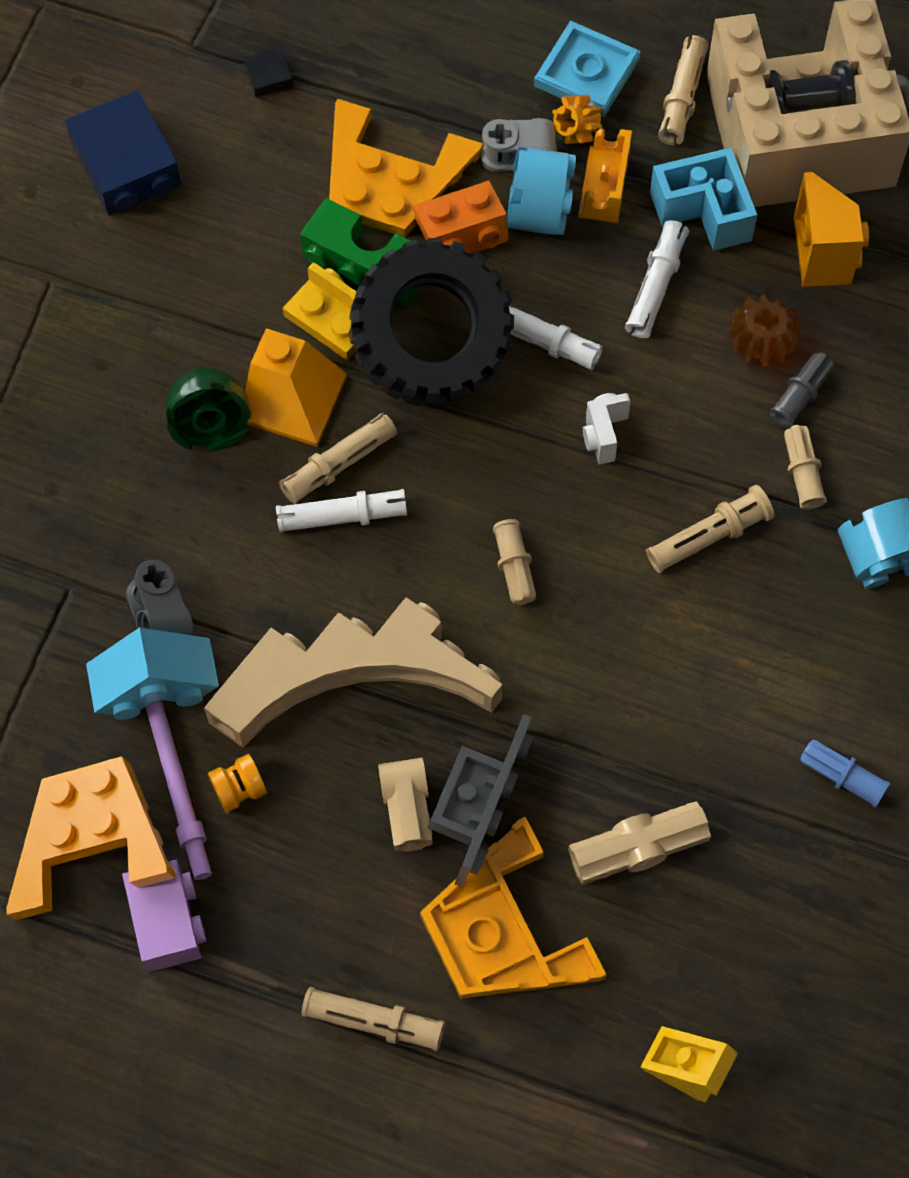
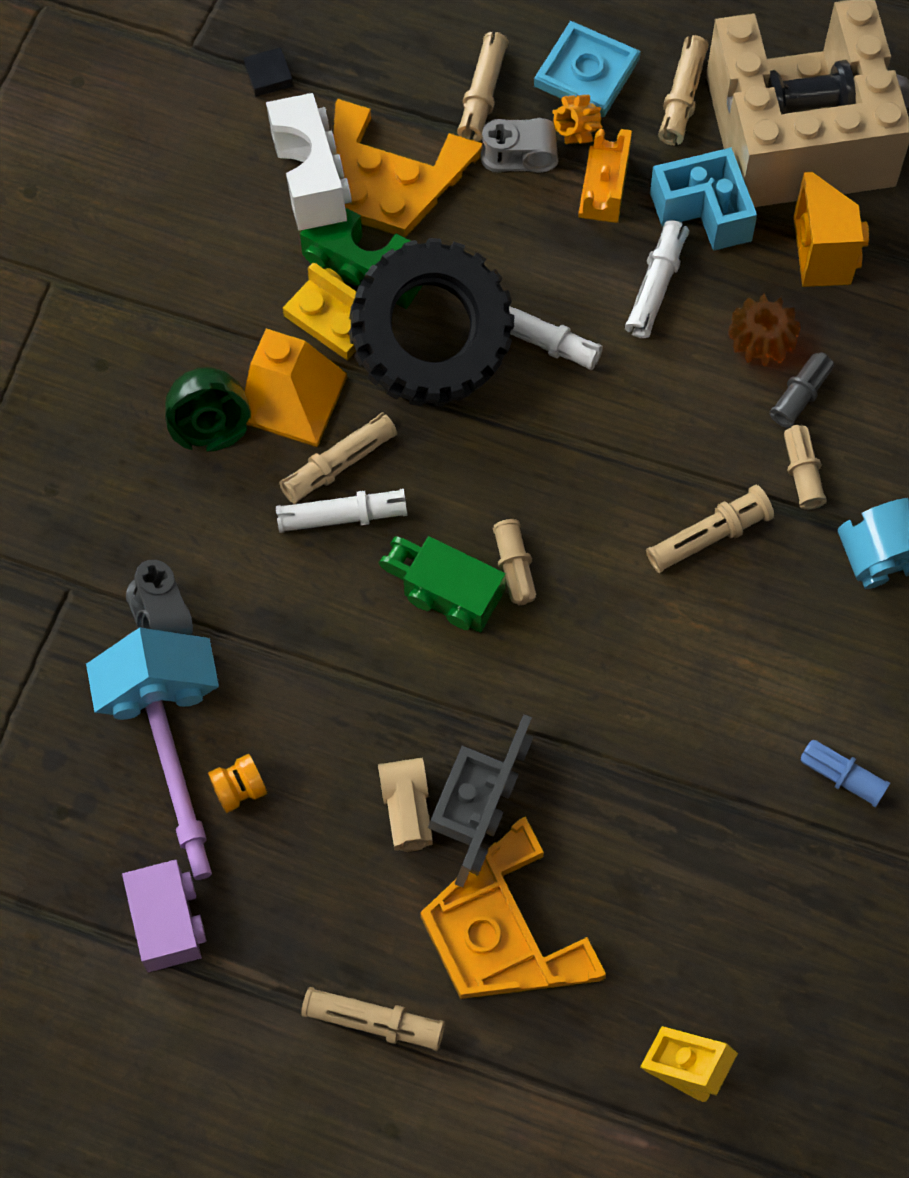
(84, 816): light orange wing -> none
(123, 152): dark blue brick -> none
(317, 185): none -> white arch
(344, 654): tan arch -> none
(446, 581): none -> green brick
(465, 216): orange bracket -> none
(479, 99): none -> tan pin
(540, 191): medium azure brick -> none
(599, 429): white bracket -> none
(639, 842): tan piece -> none

